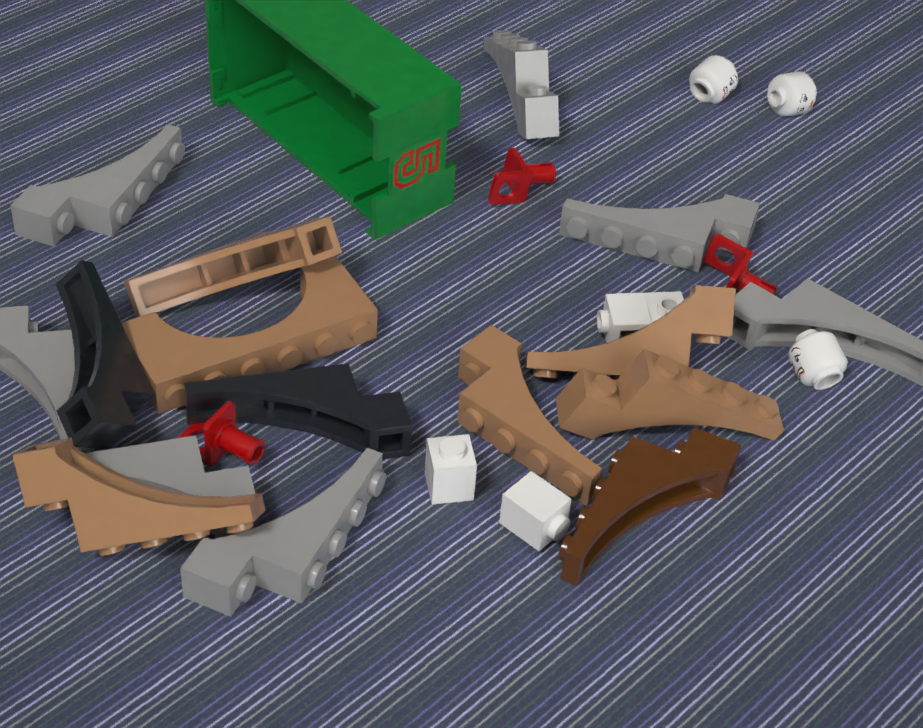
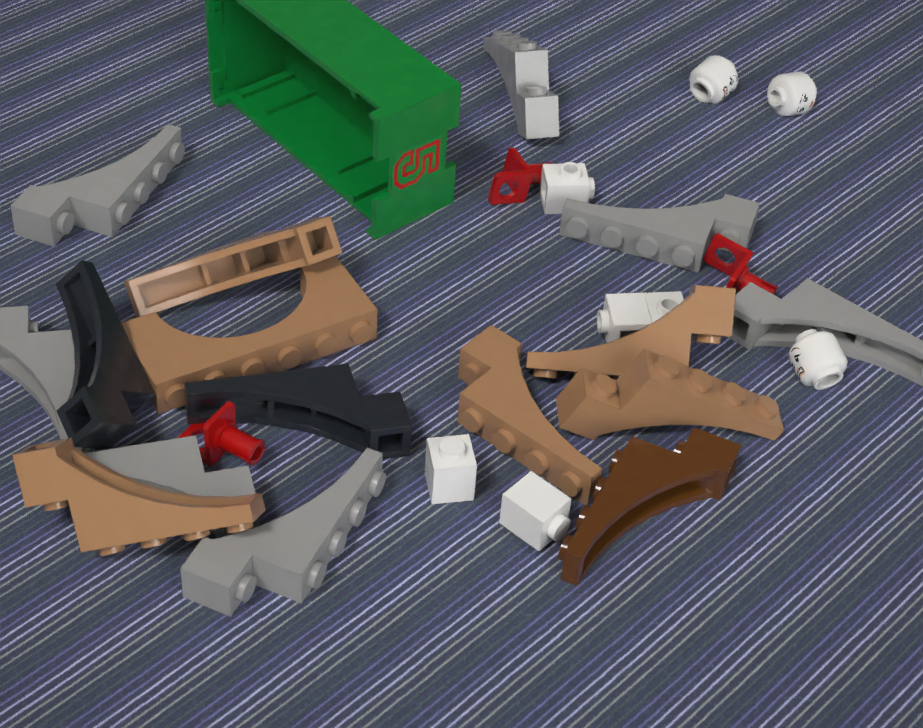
(564, 182): none -> white brick

